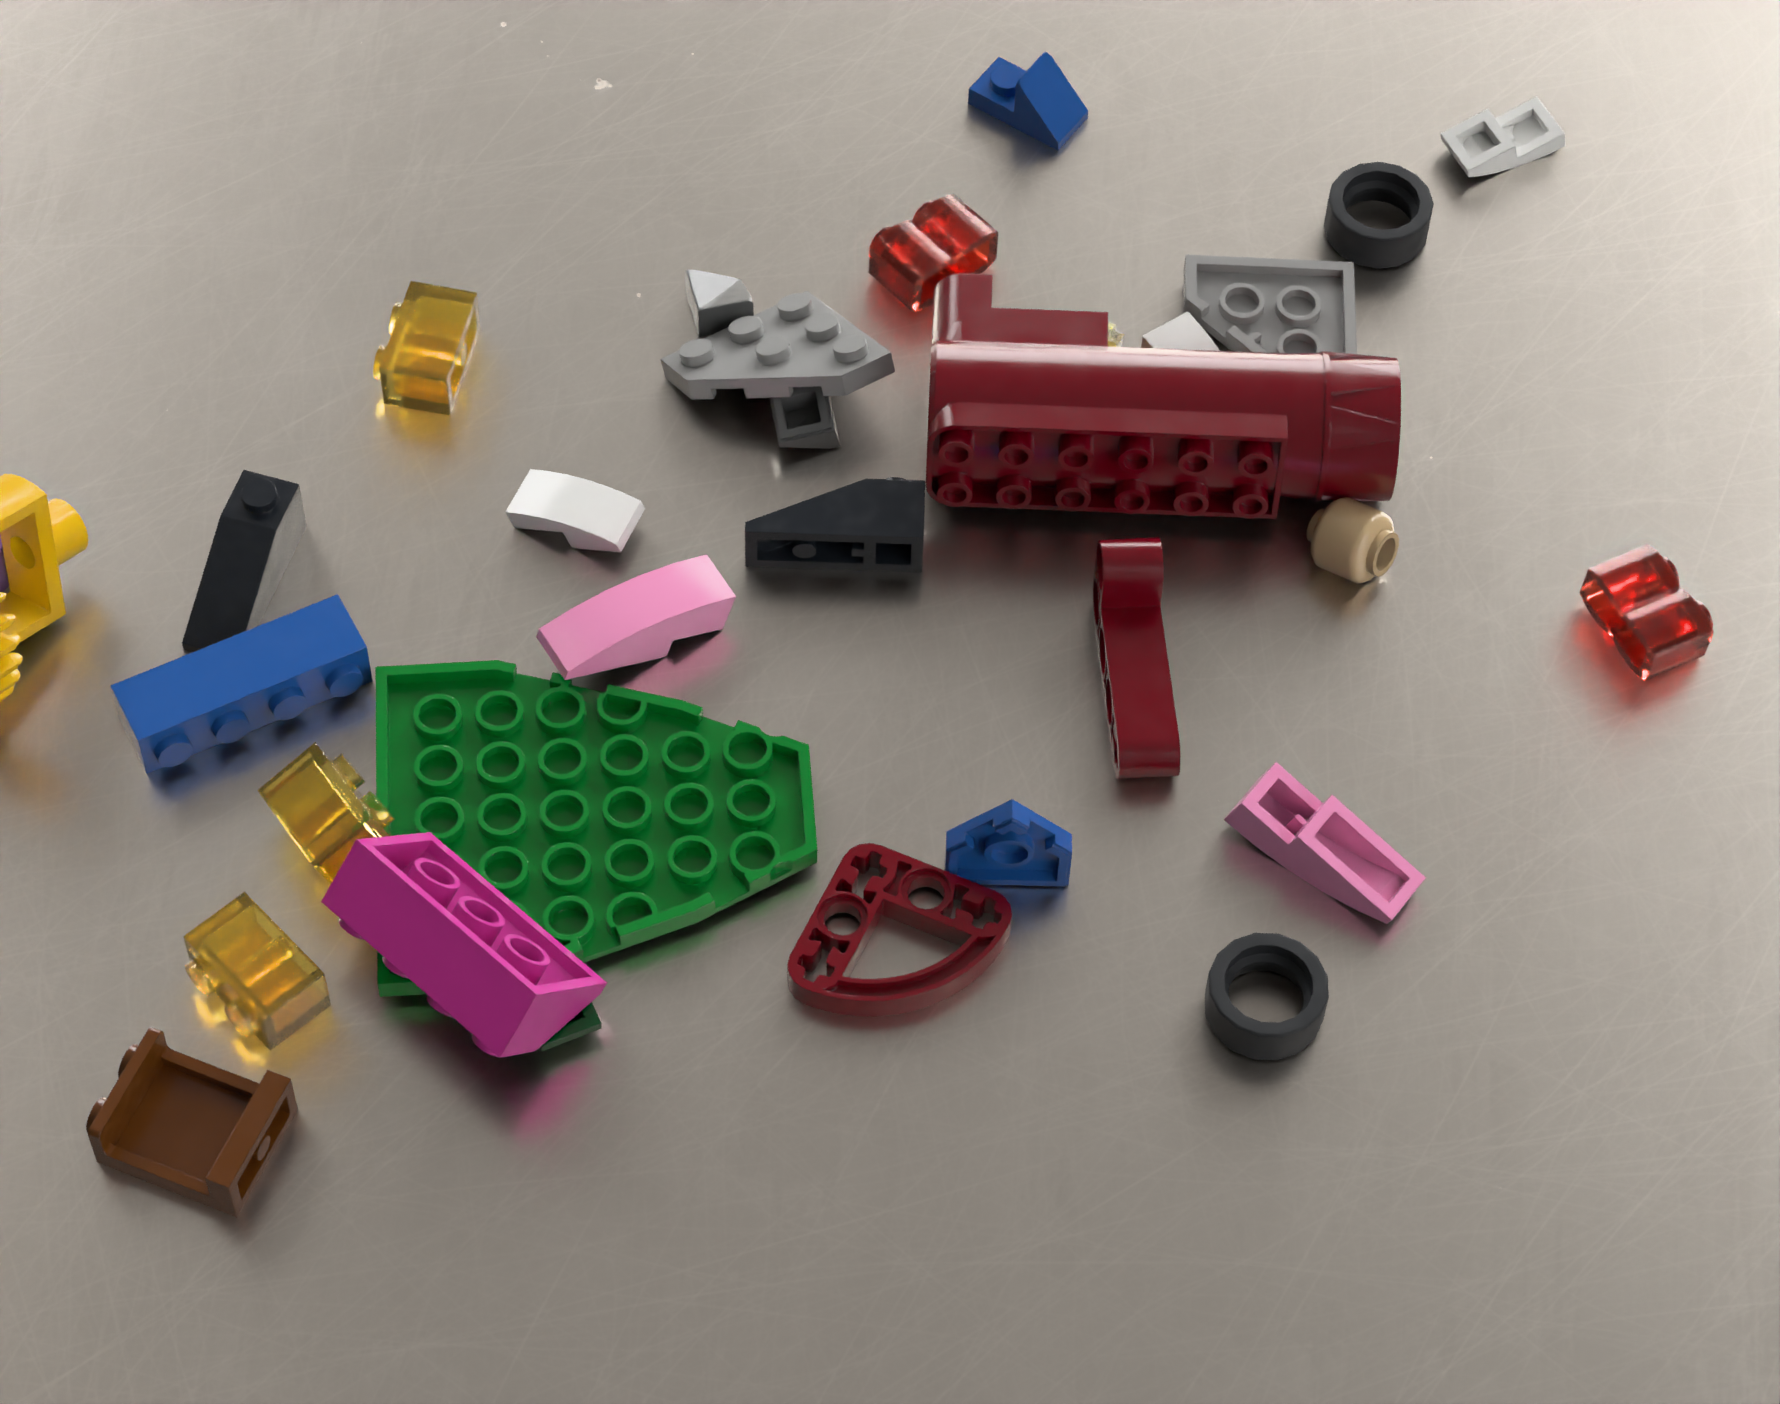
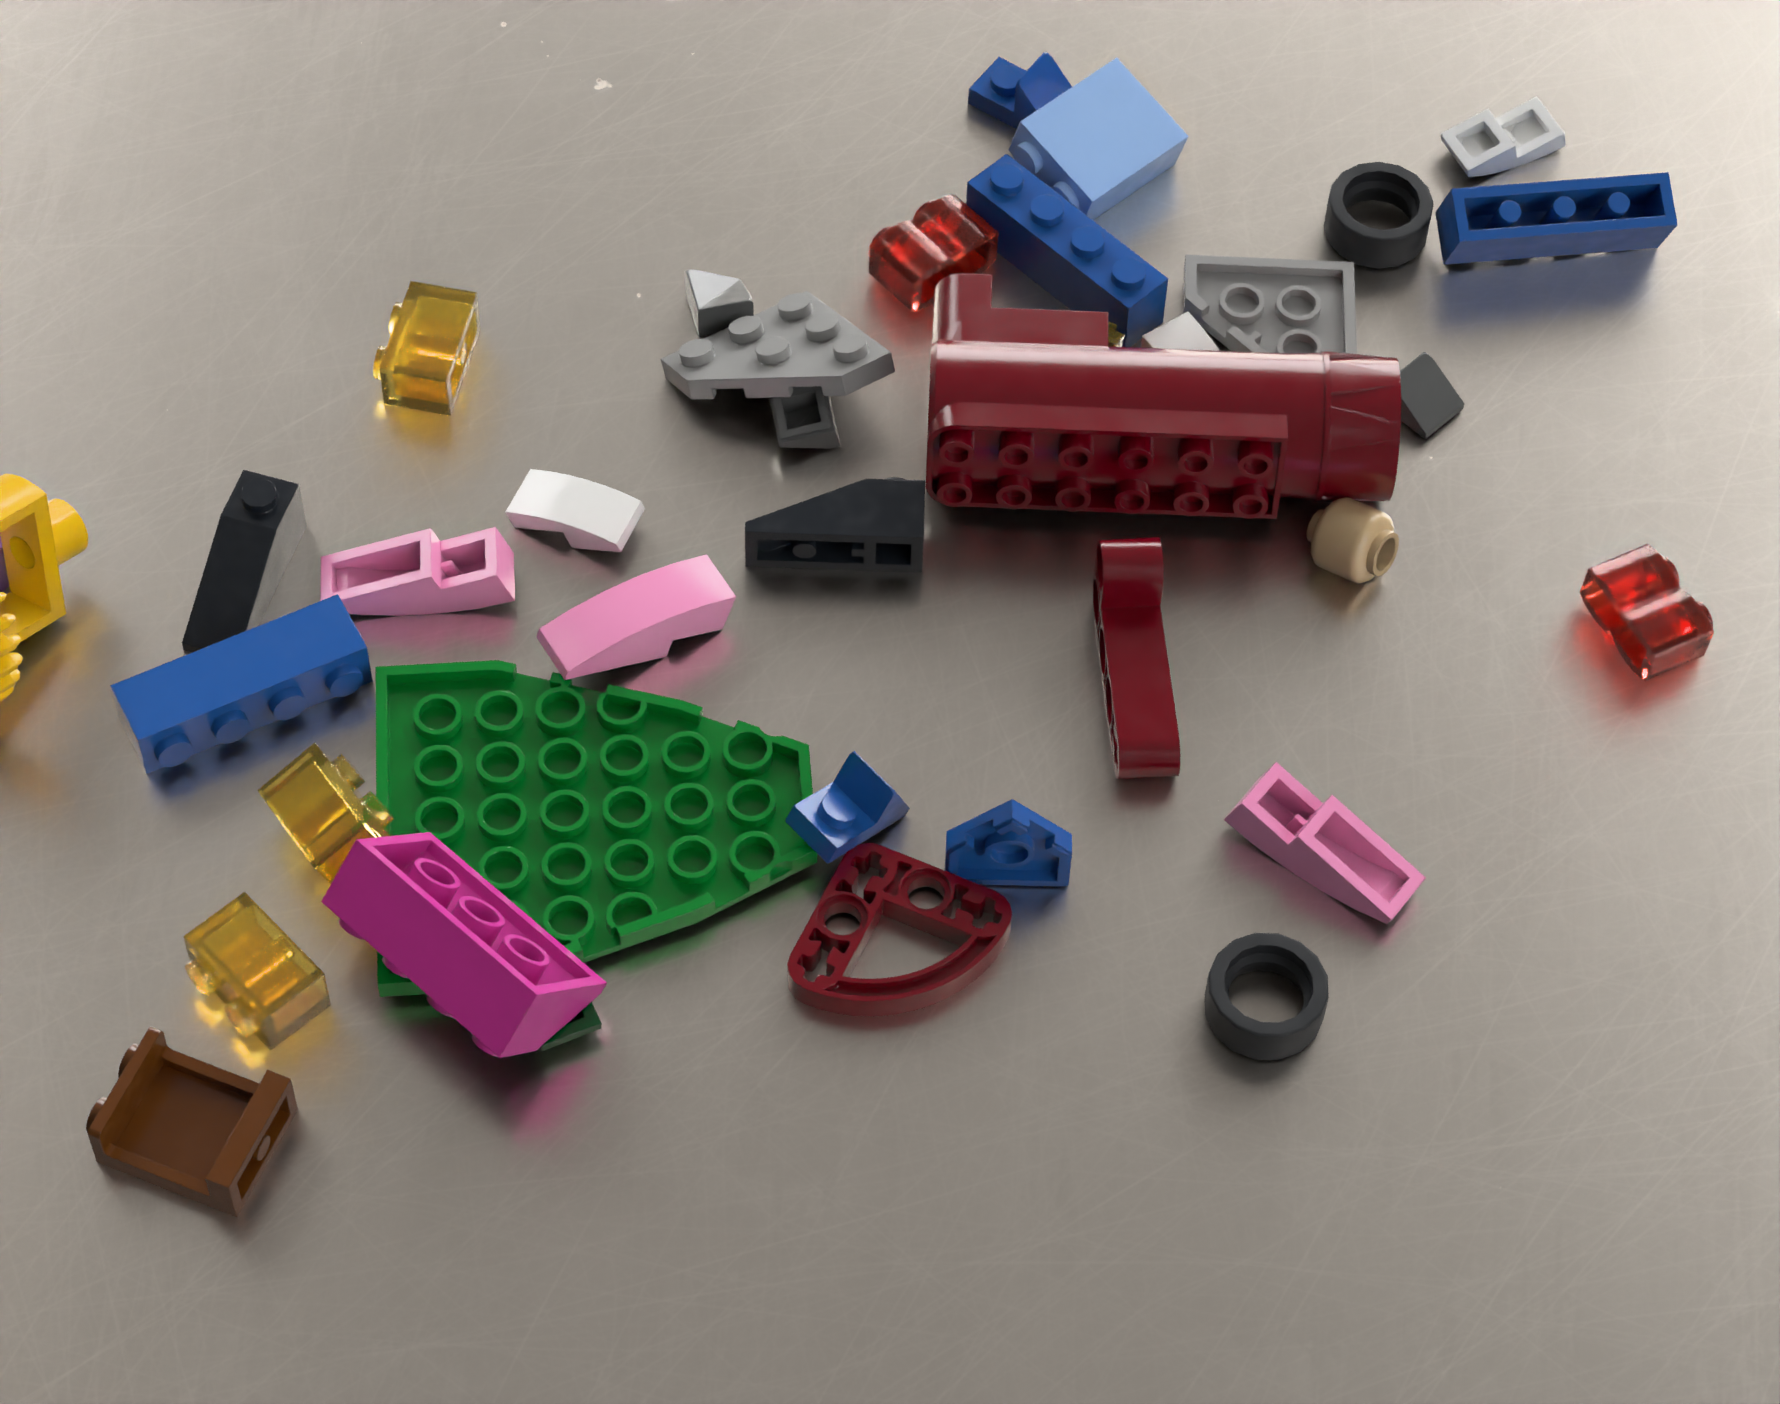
(421, 574): none -> bright pink slope
(846, 810): none -> blue slope
(1067, 250): none -> blue brick
(1099, 140): none -> light blue brick
(1427, 396): none -> dark grey slope
(1555, 218): none -> blue brick

